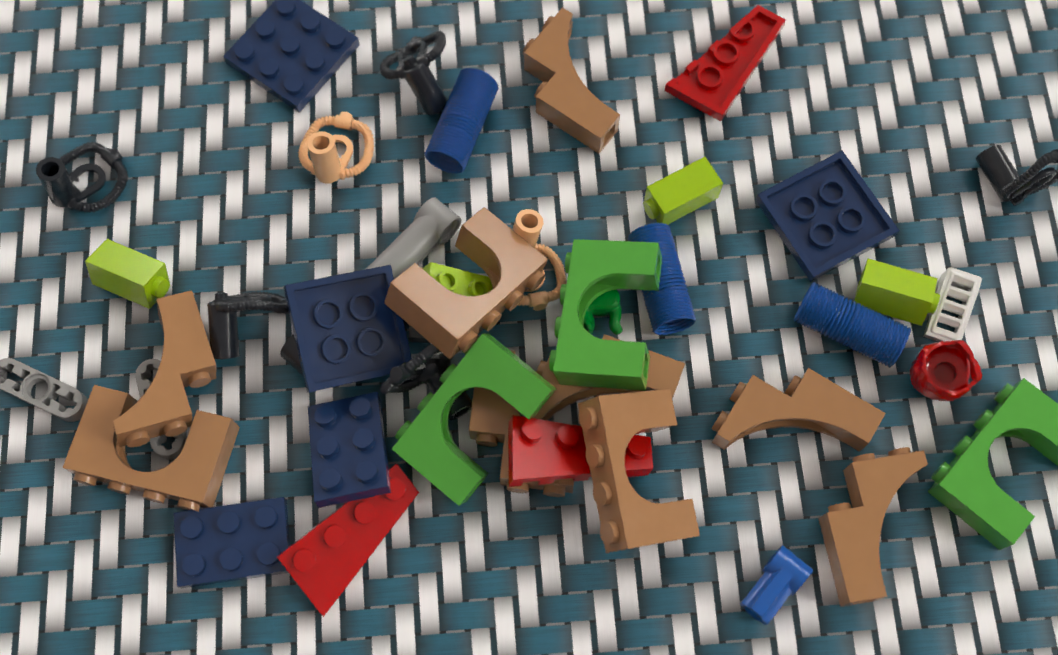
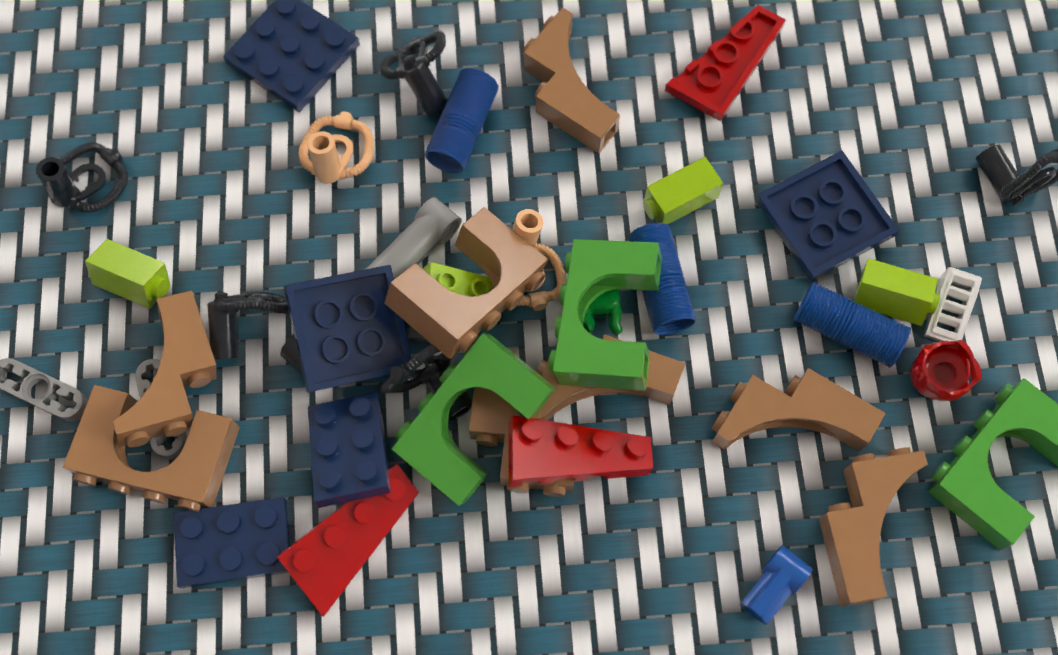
(623, 514): medium nougat arch -> none

